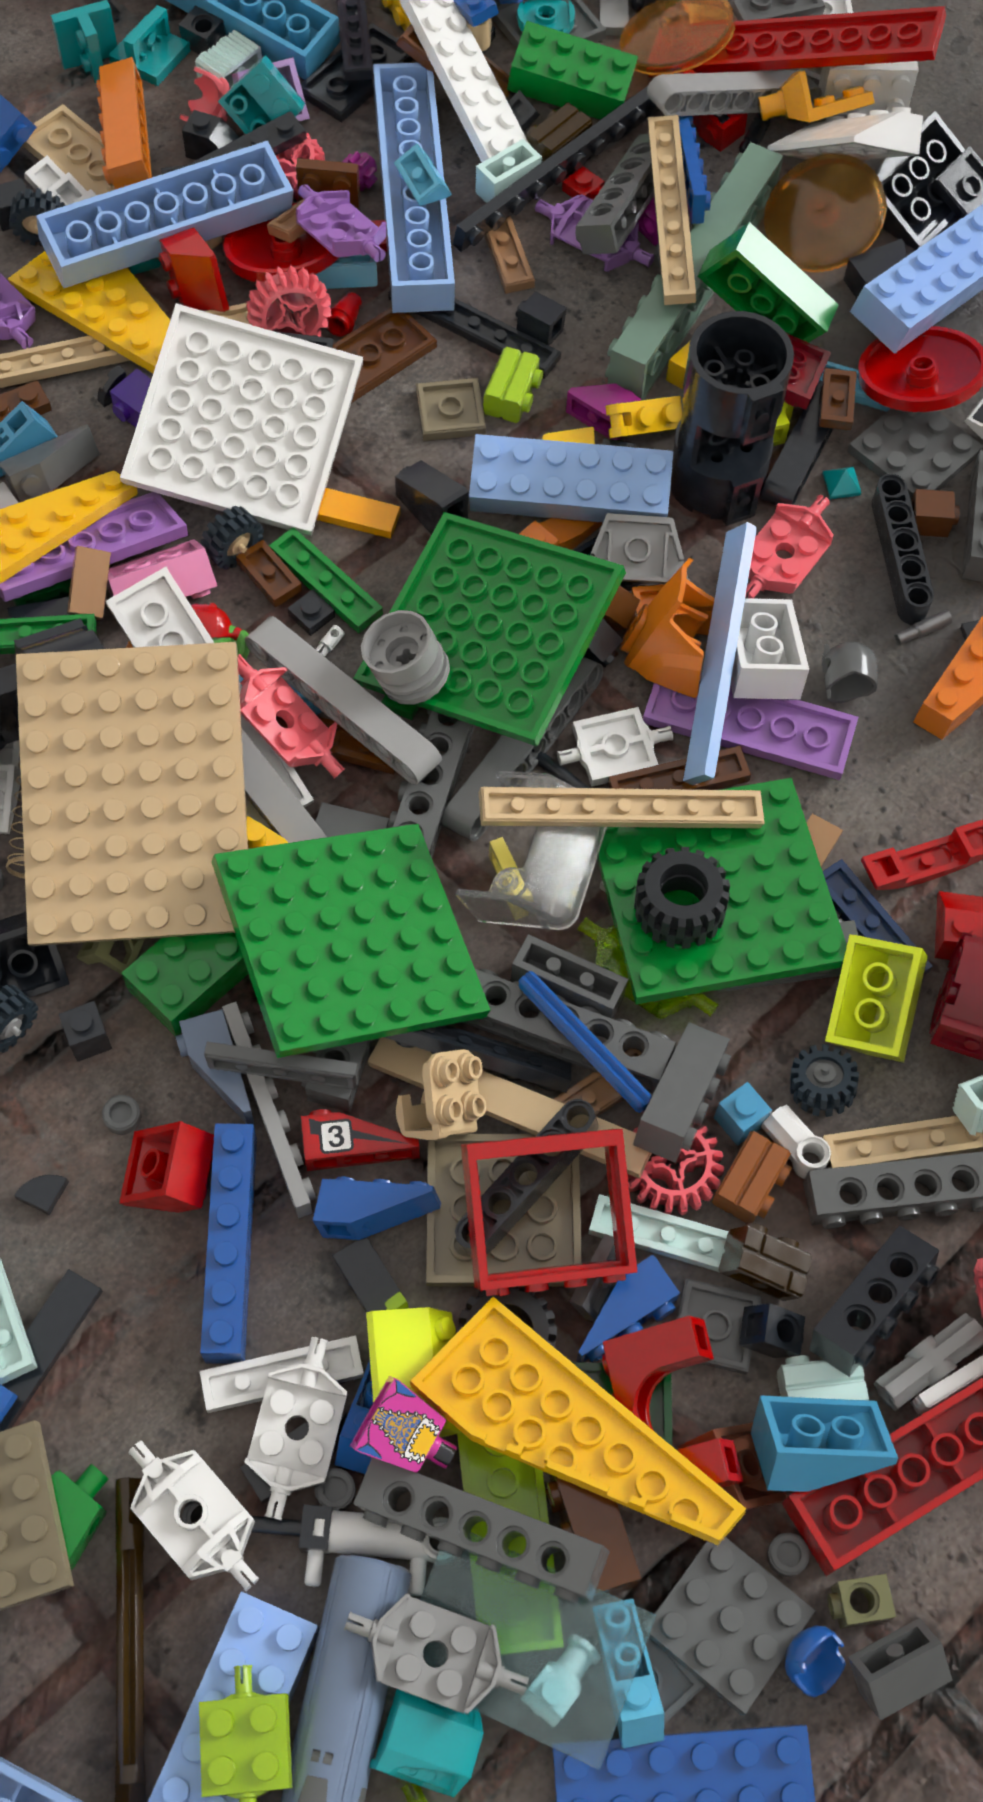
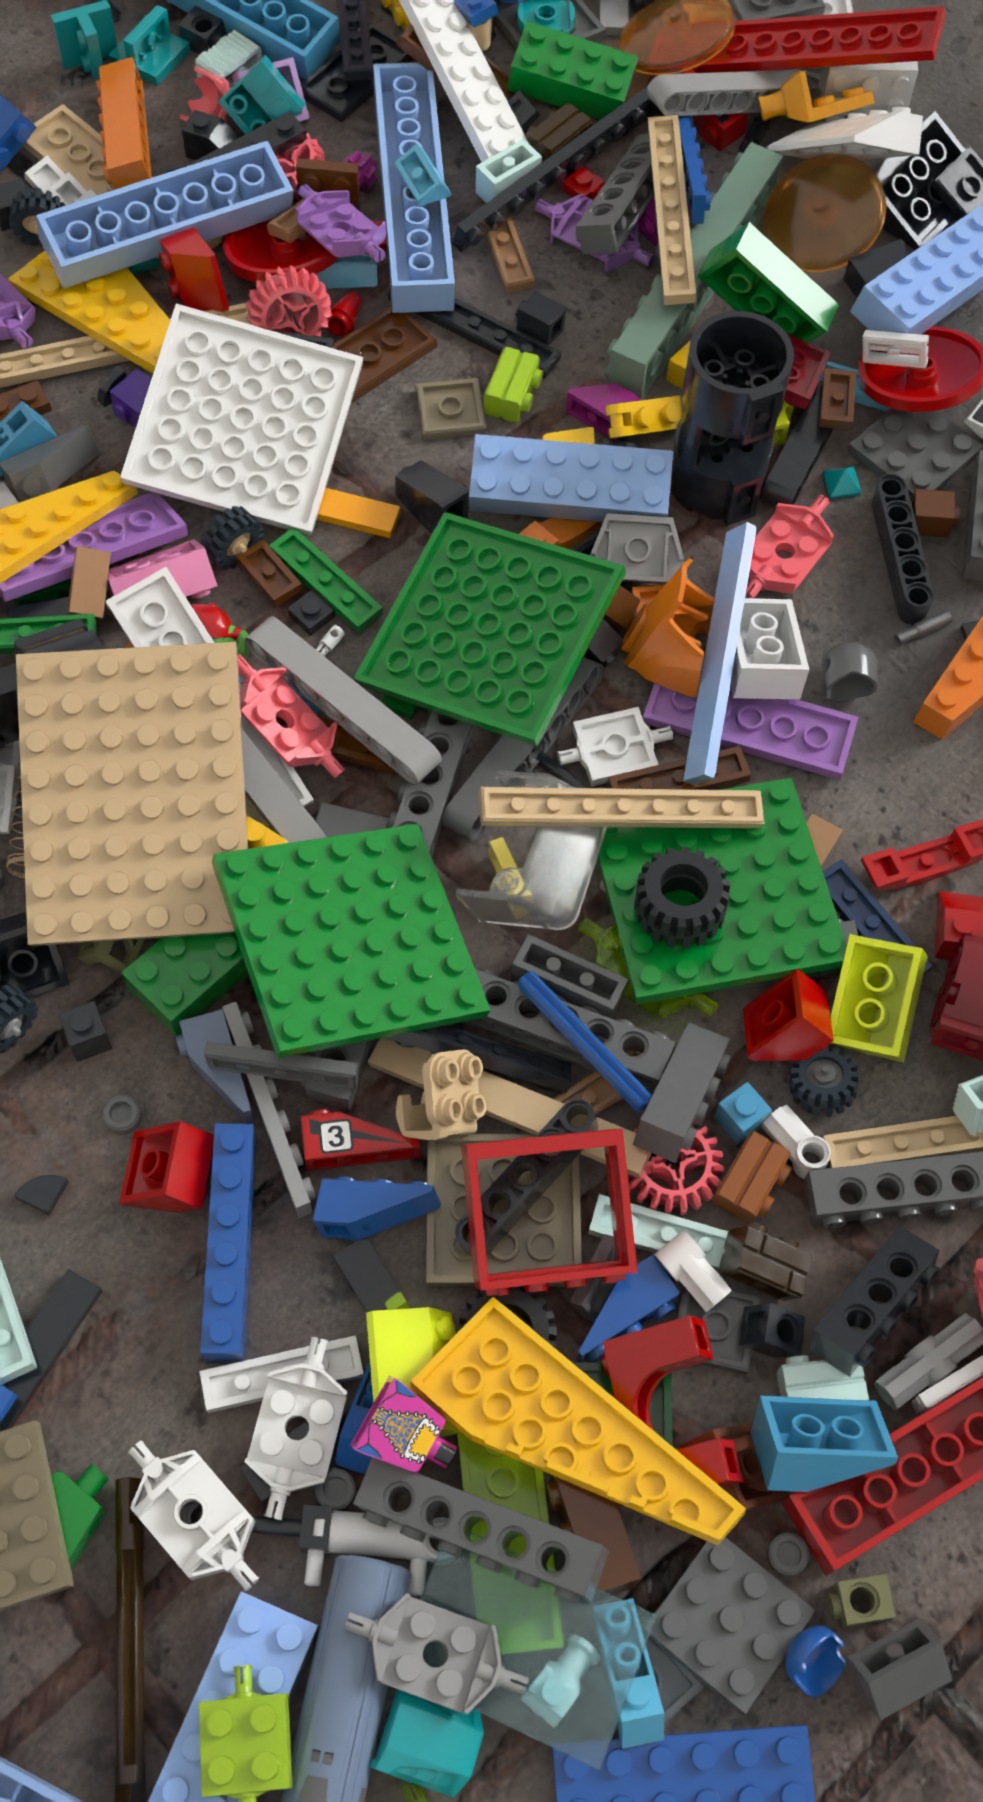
(405, 657): light grey wheel -> none
(687, 1264): none -> white piece
(788, 1020): none -> red slope
(895, 344): none -> white tile

